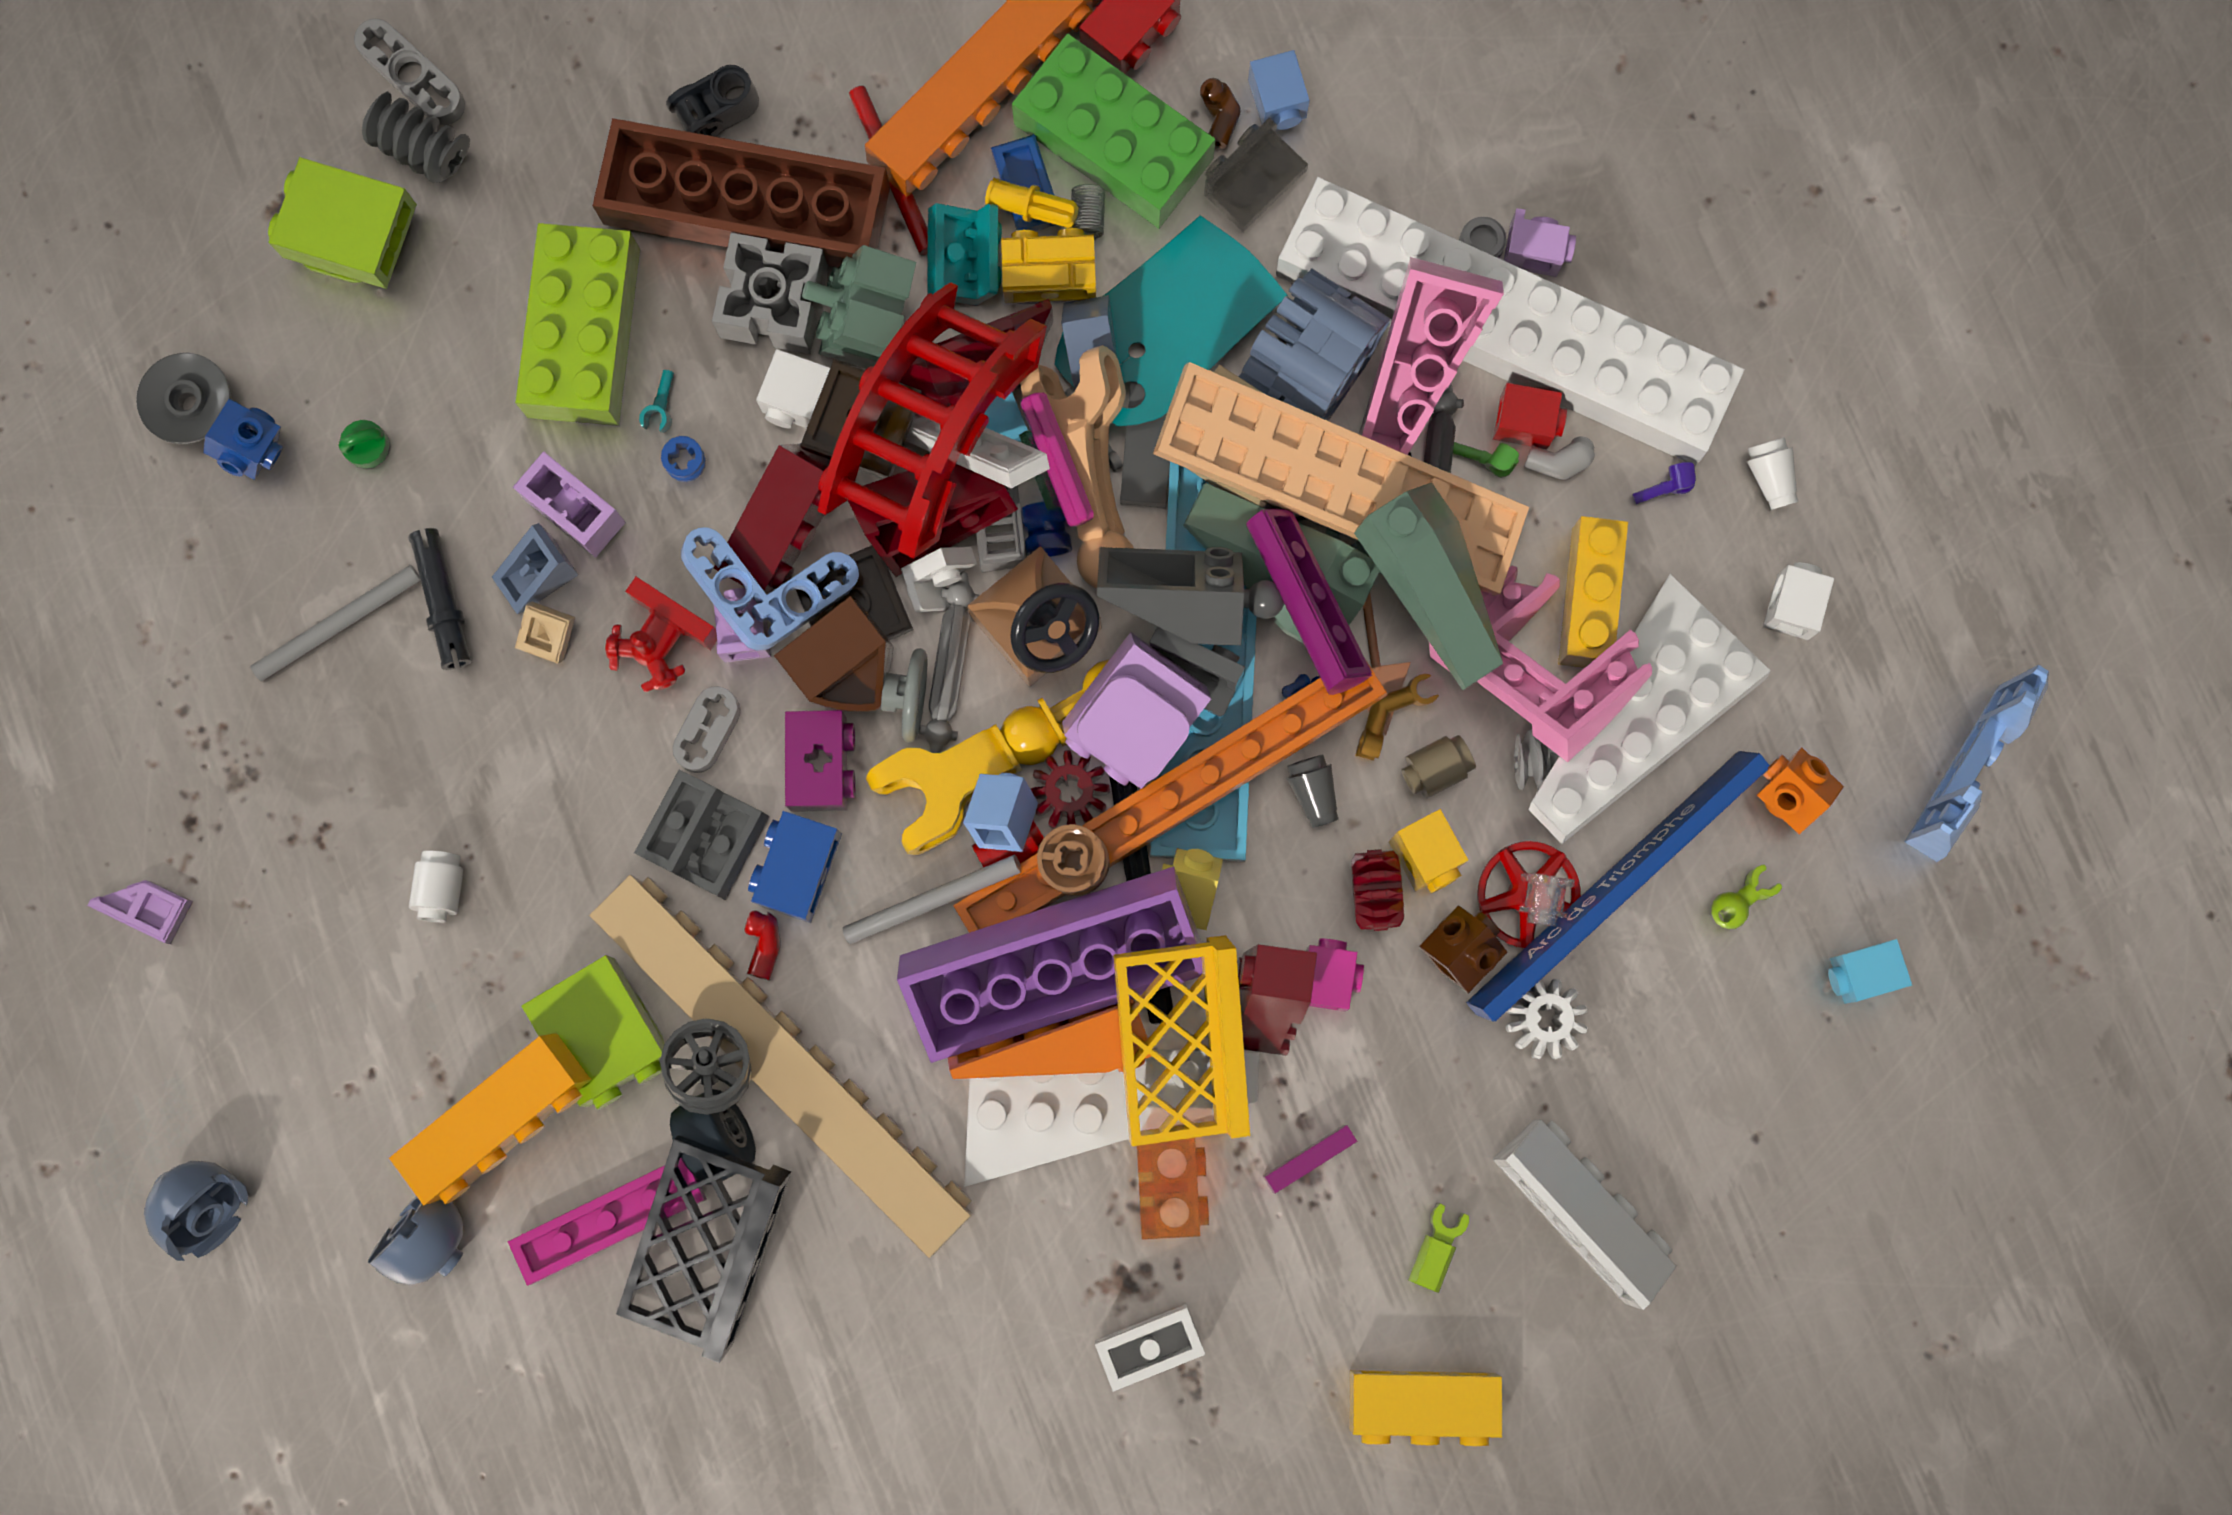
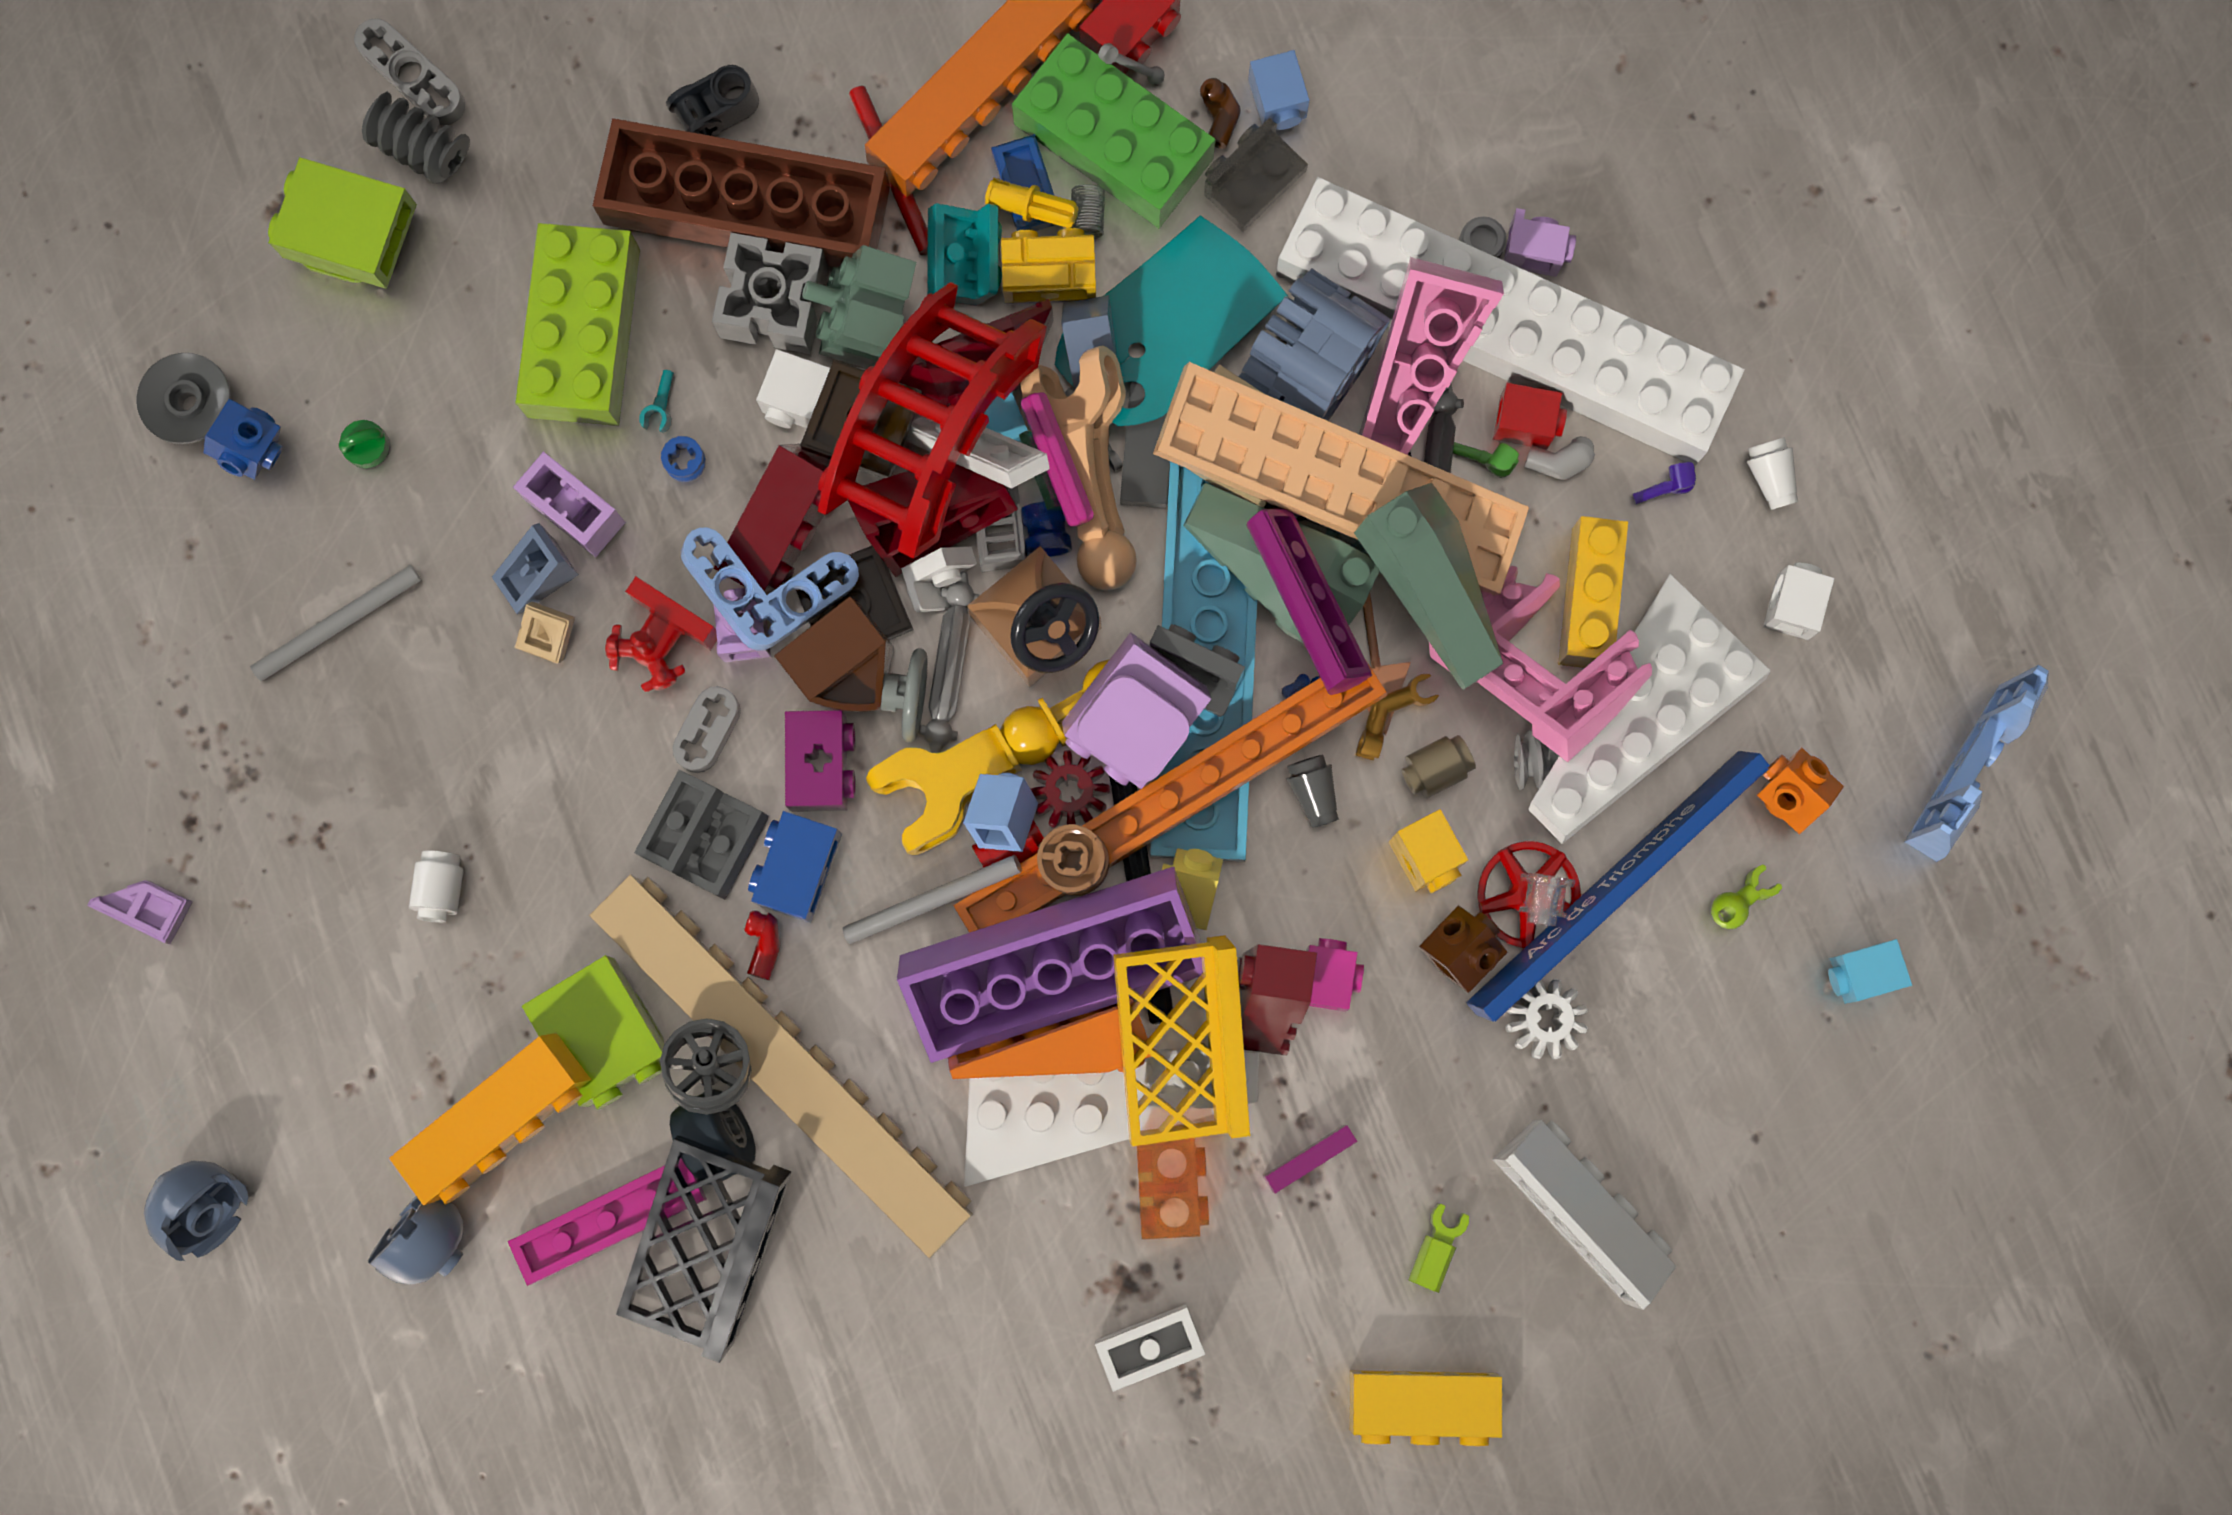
(440, 600): black pin -> none
(1110, 54): none -> light grey hinge
(1186, 591): dark grey slope -> none
(1377, 890): dark red gear -> none

